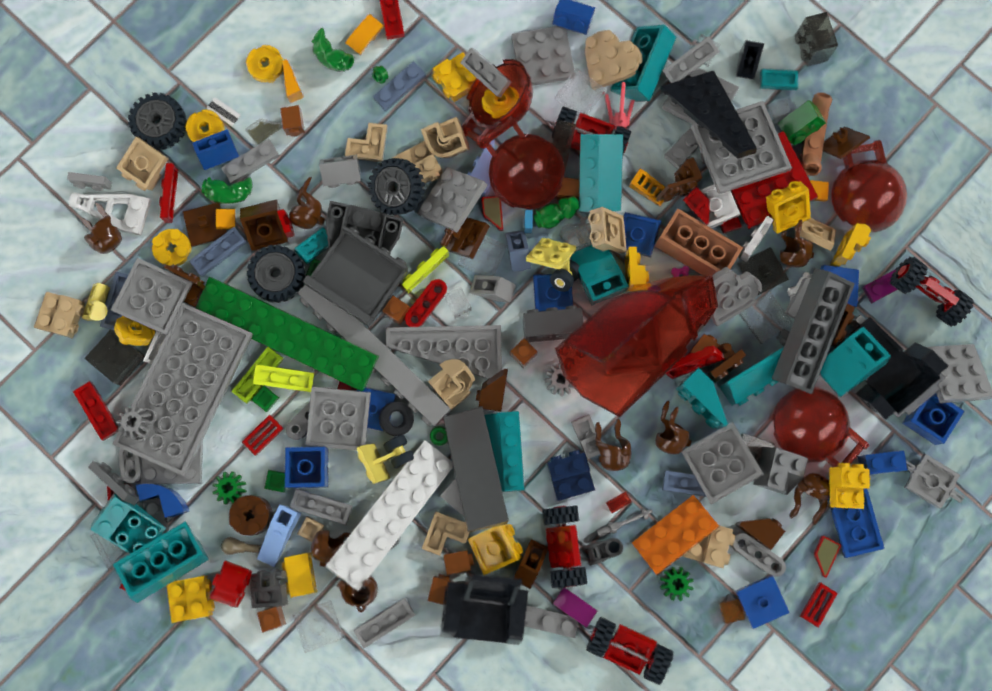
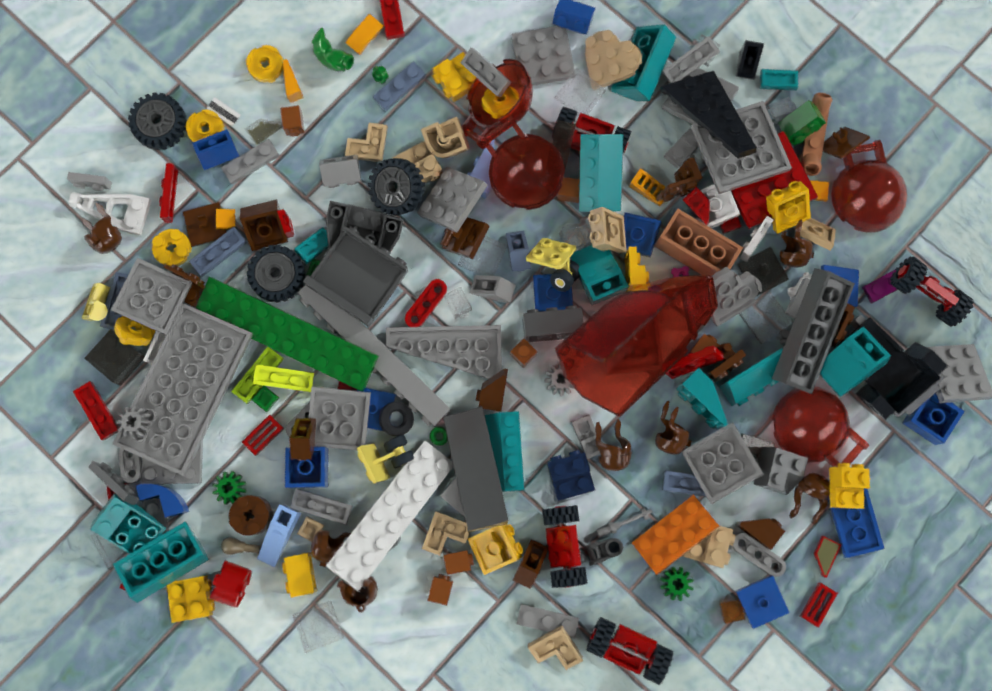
(60, 315): tan plate -> none
(142, 164): tan plate -> none
(220, 192): green animal -> none
(271, 595): dark grey plate -> none
(271, 618): dark orange brick -> none
(275, 481): green tile -> none
(303, 438): none -> reddish brown slope
(309, 213): reddish brown hair -> none
(384, 623): light grey plate -> none
(396, 310): dark orange brick -> none
(425, 269): neon yellow plate -> none
(452, 382): tan brick -> none
(485, 609): black piece -> none
(492, 211): olive tile -> none
(528, 225): dark azure tile -> none
(554, 213): green animal -> none
(556, 643): none -> tan plate
(575, 607): magenta slope -> none
(618, 502): clear red piece -> none
(620, 118): coral plant -> none
(816, 39): clear smoke brick -> none
(851, 242): yellow plate -> none
(884, 462): blue brick -> none
(932, 481): light grey plate -> none

